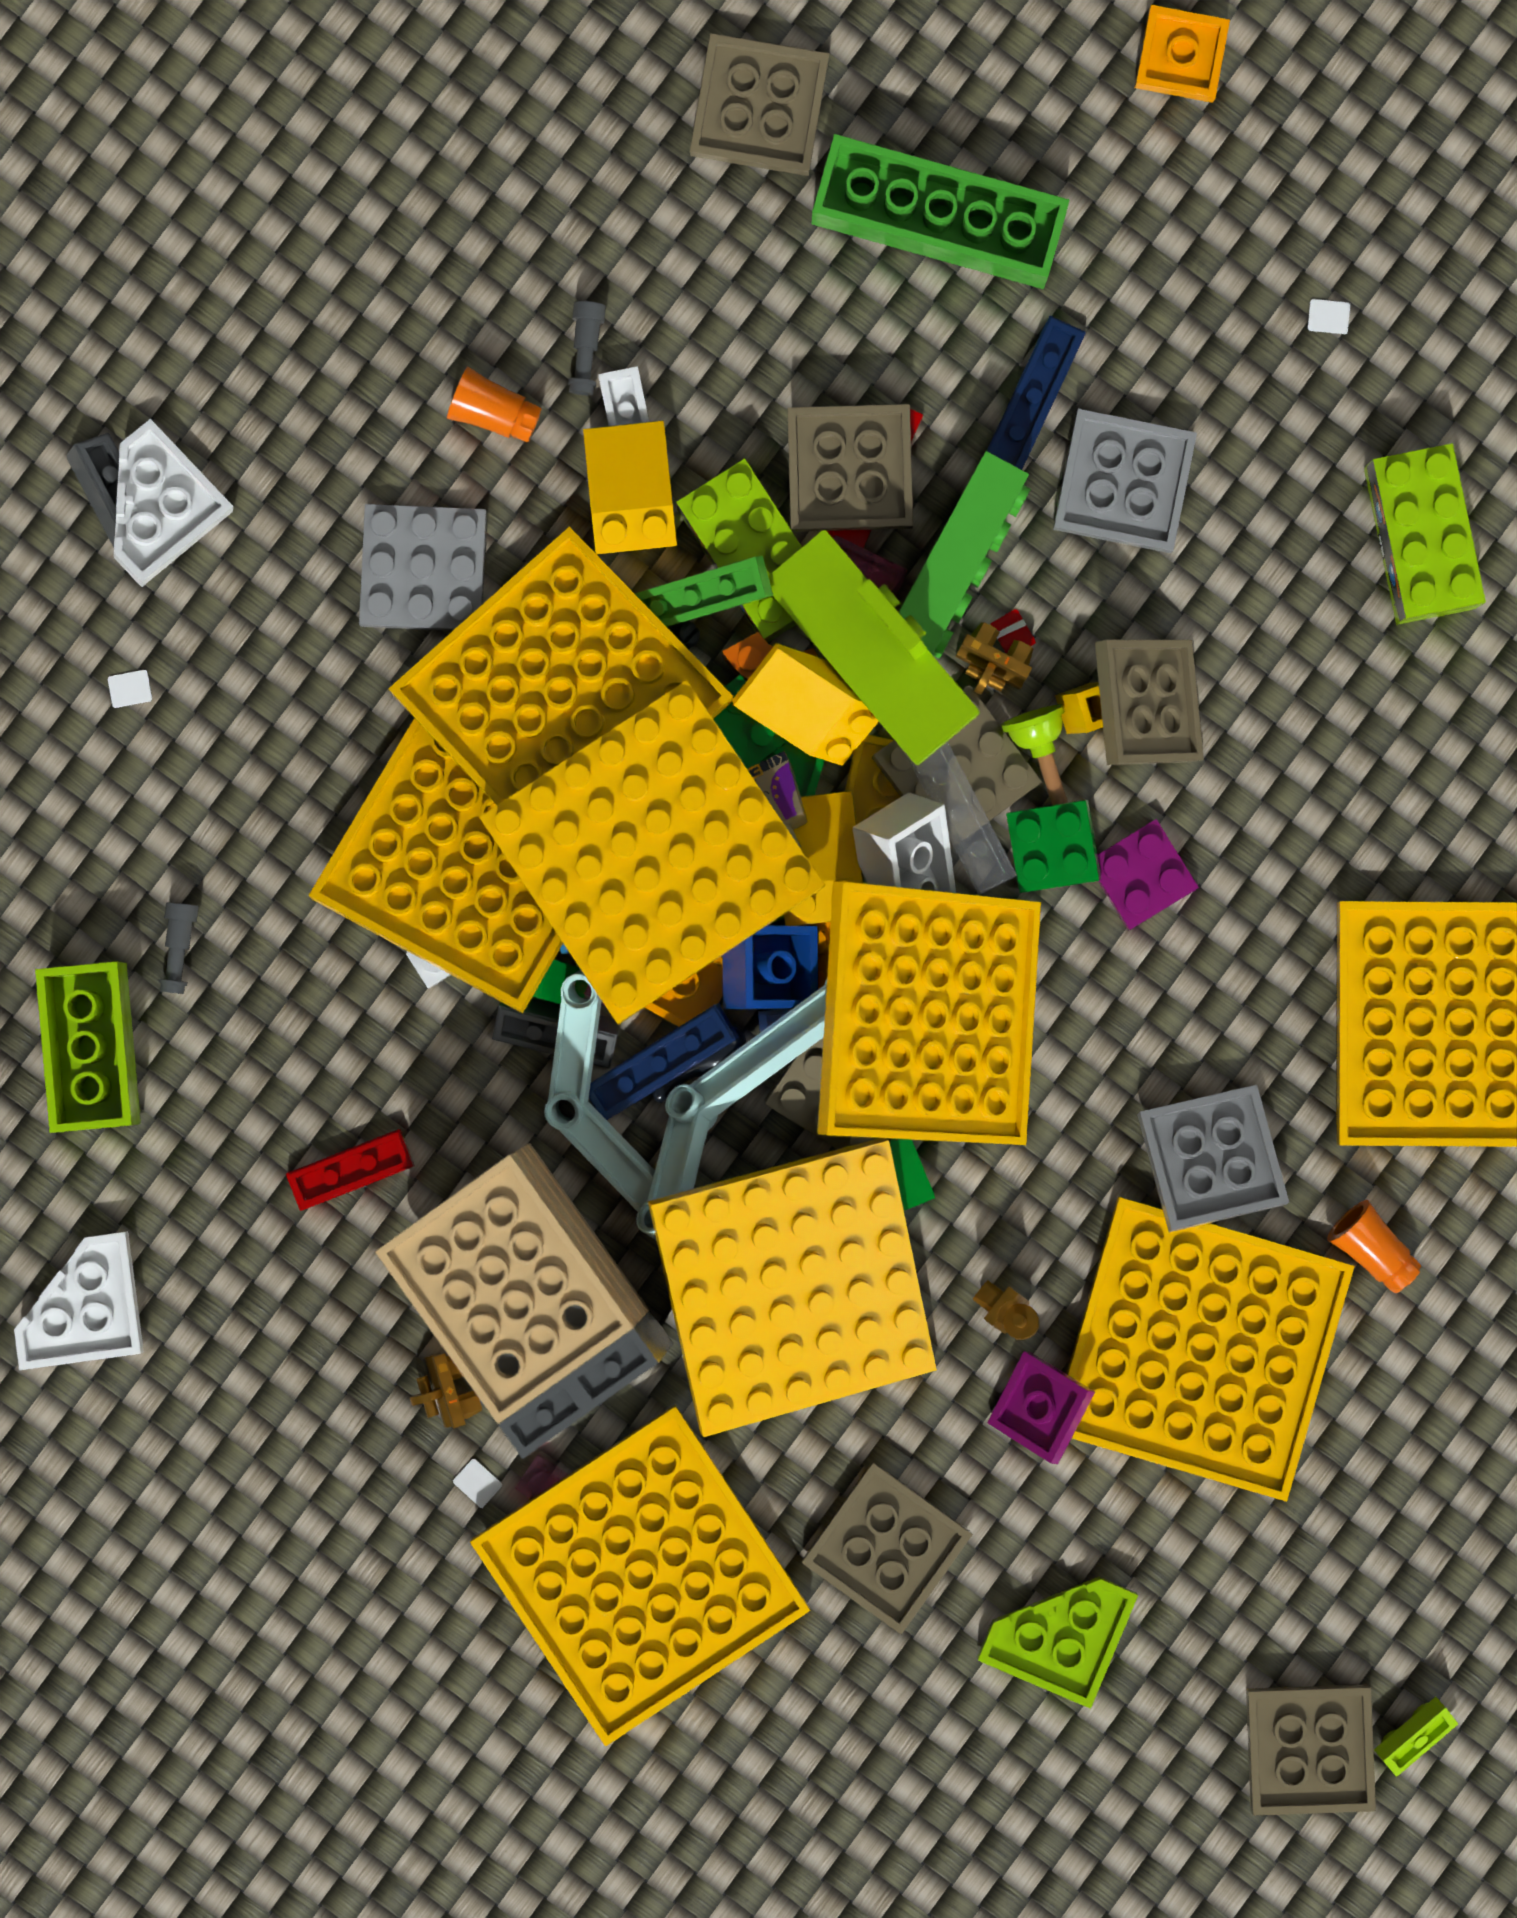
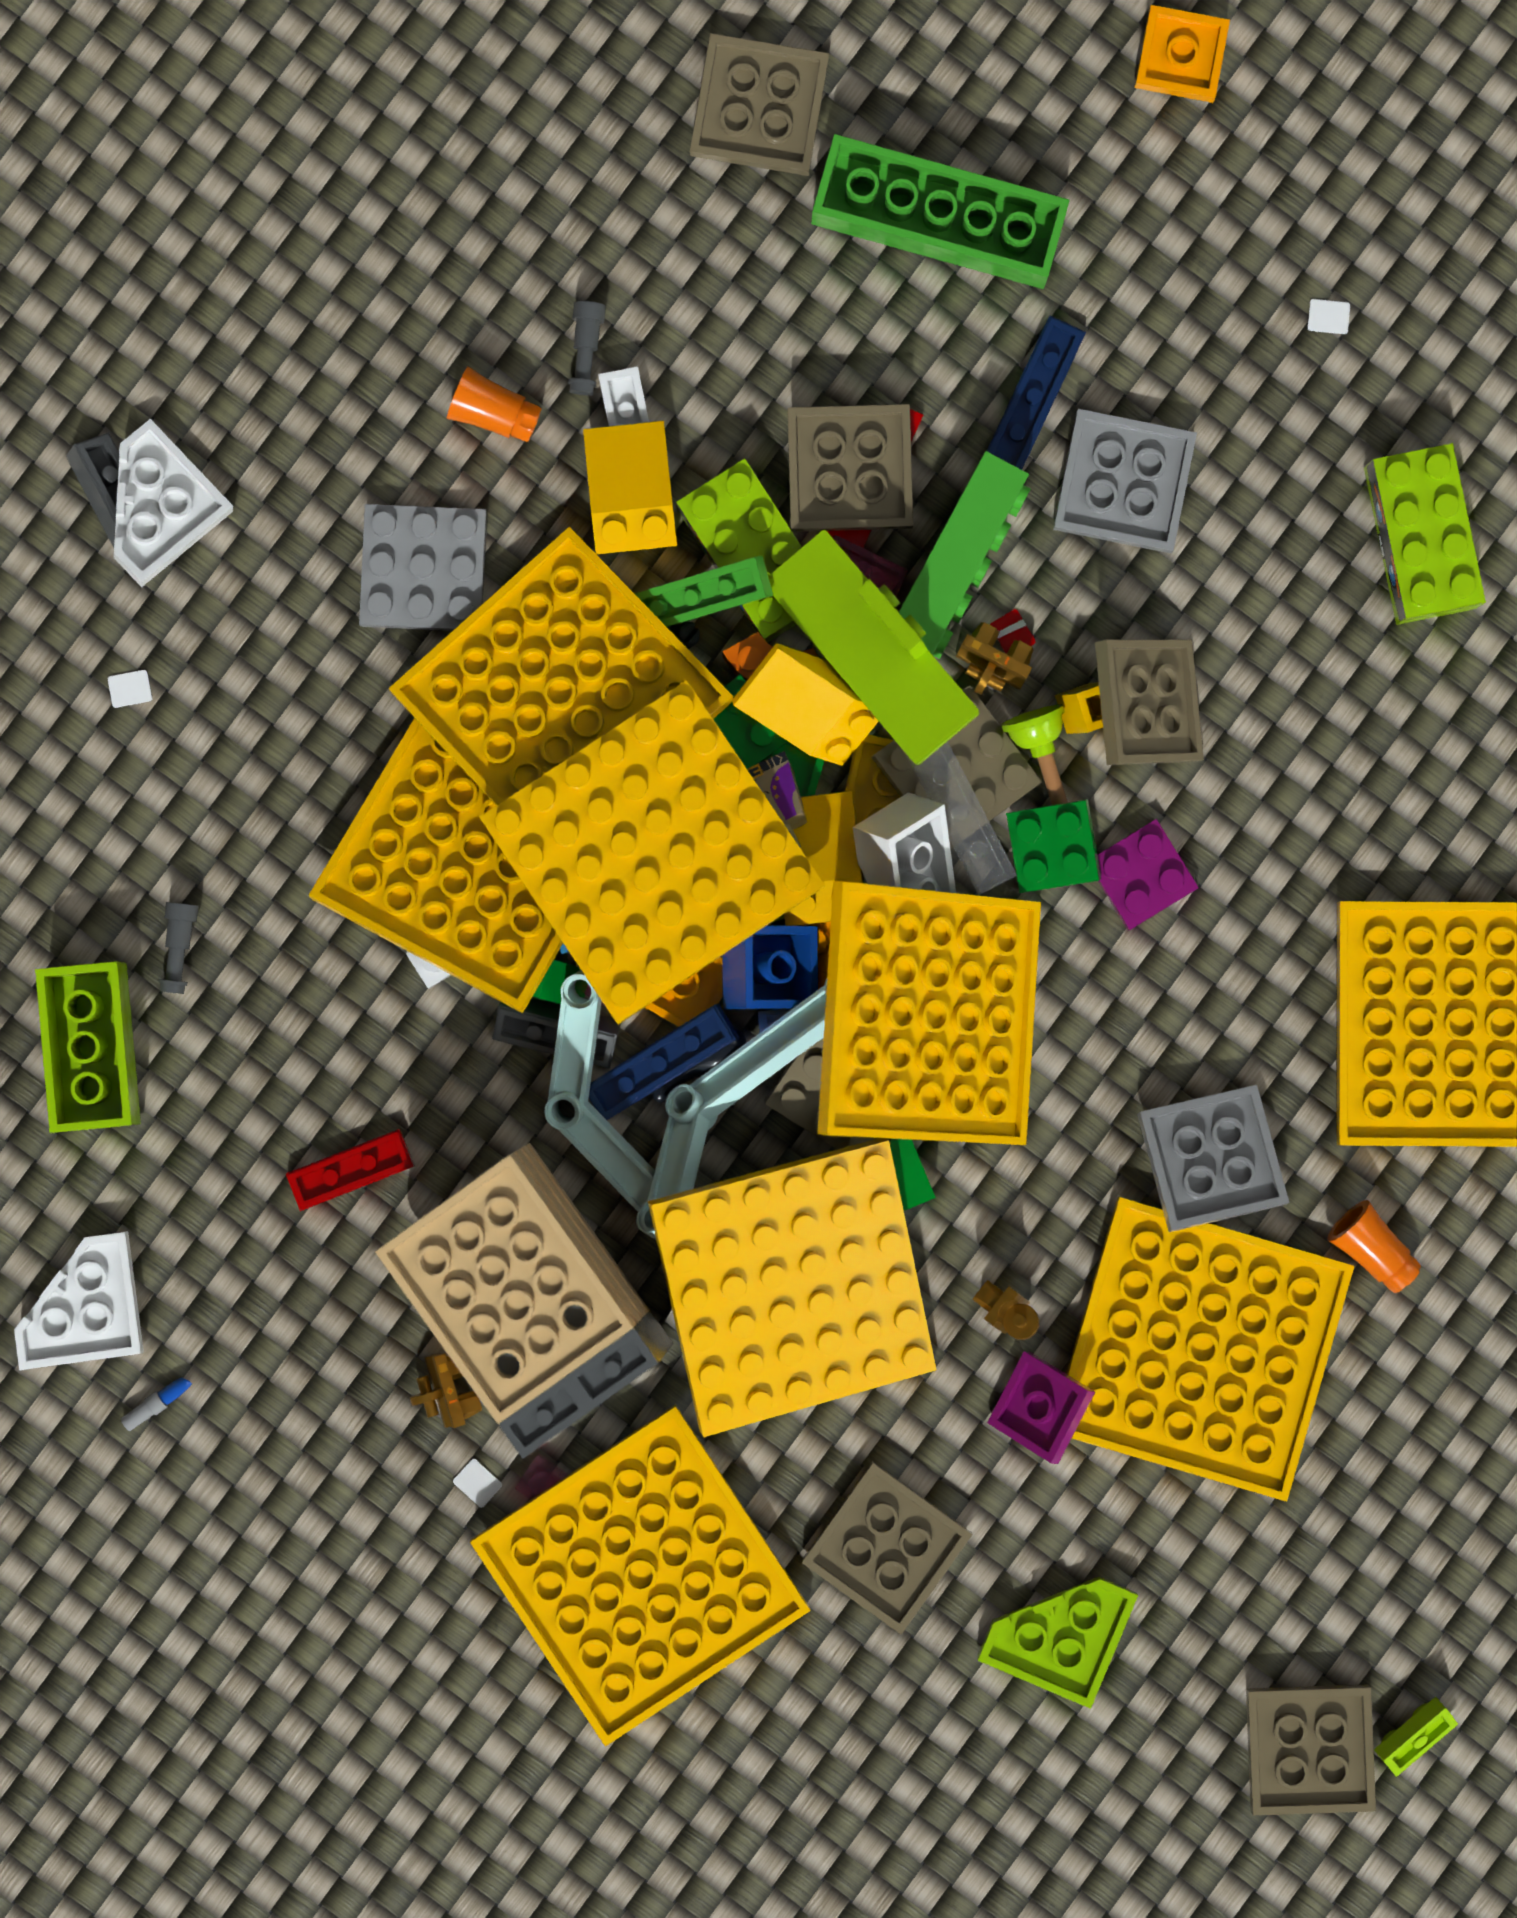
(155, 1403): none -> light grey piece

